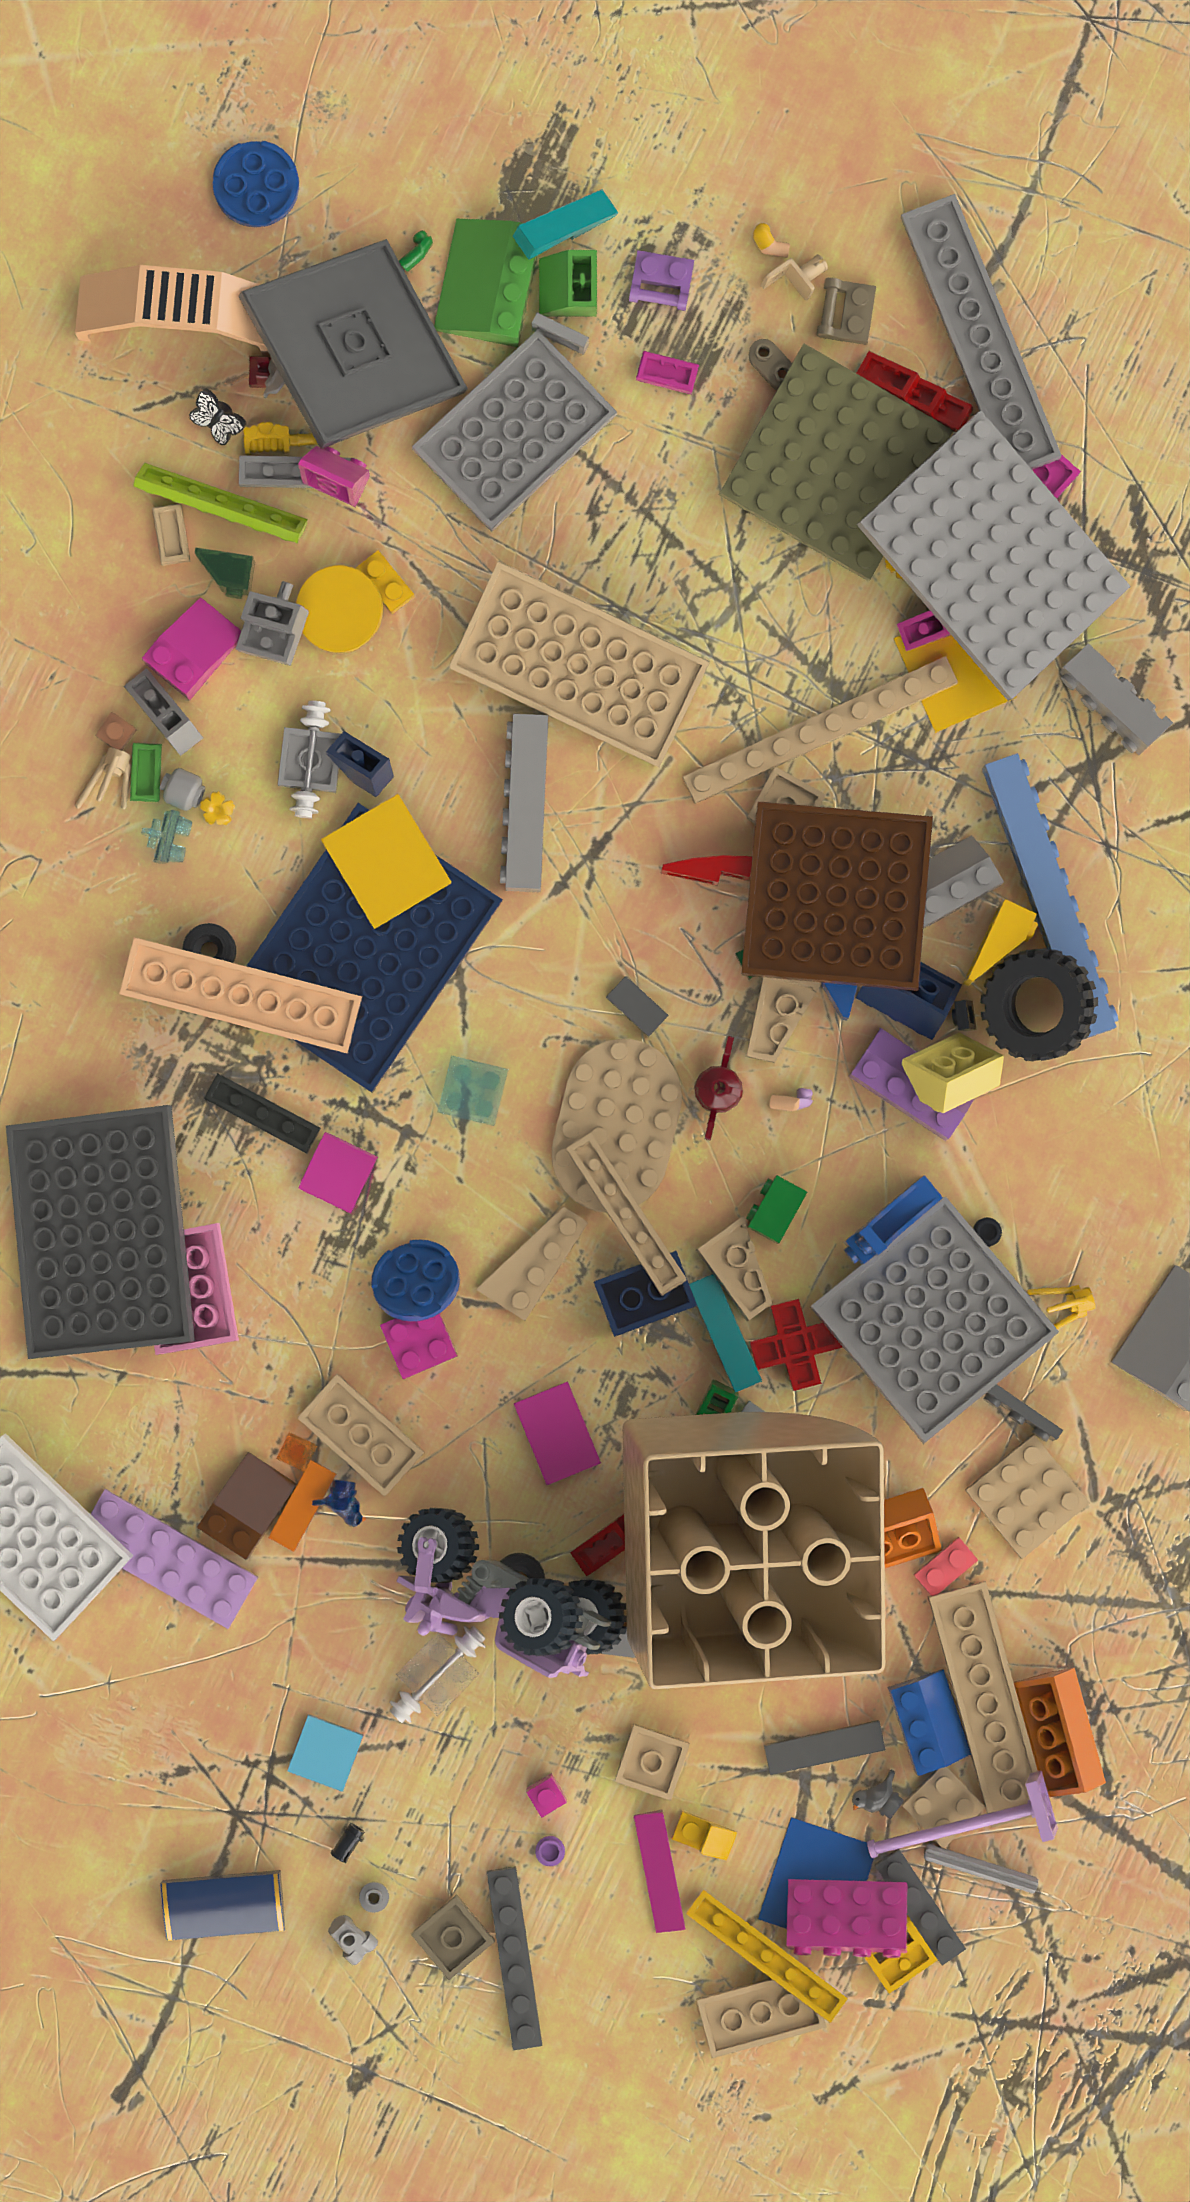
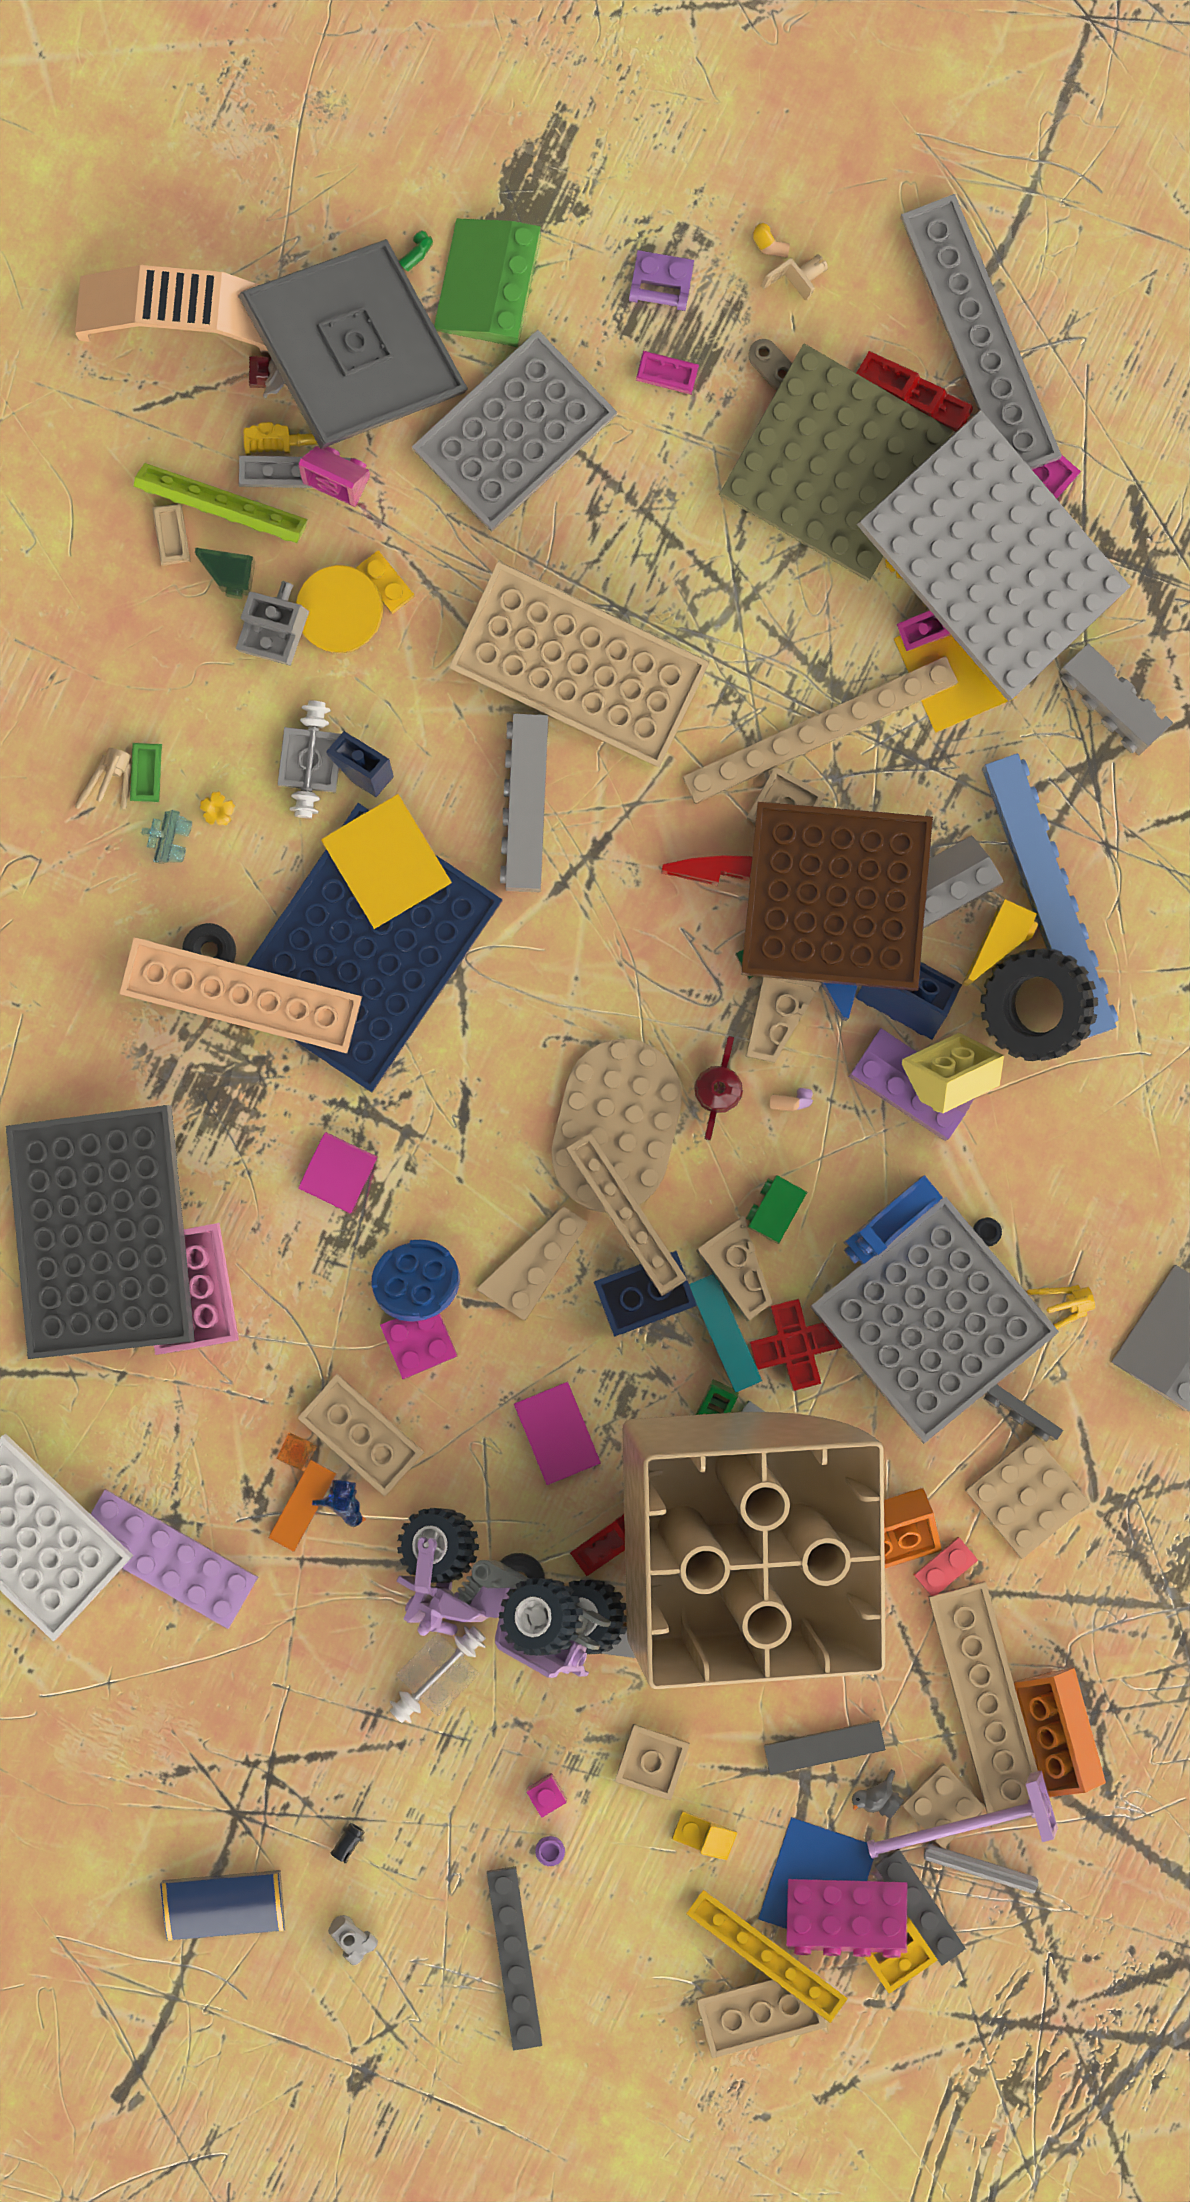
(116, 732): nougat plate -> none
(163, 712): light grey slope -> none
(182, 789): light grey head -> none
(192, 648): dark pink slope -> none
(216, 416): black animal -> none
(247, 1506): reddish brown slope -> none
(255, 183): blue tile -> none
(262, 1113): pearl dark grey tile -> none
(325, 1753): medium azure tile -> none
(374, 1887): light grey plate -> none
(452, 1937): dark tan plate -> none
(473, 1090): clear light blue plate -> none
(560, 333): light grey tile -> none
(564, 223): teal slope -> none
(568, 284): bright green slope -> none
(637, 1006): dark grey tile -> none
(659, 1871): dark pink slope -> none
(856, 311): dark tan plate -> none
(929, 1722): blue slope -> none
(964, 1016): black plate -> none

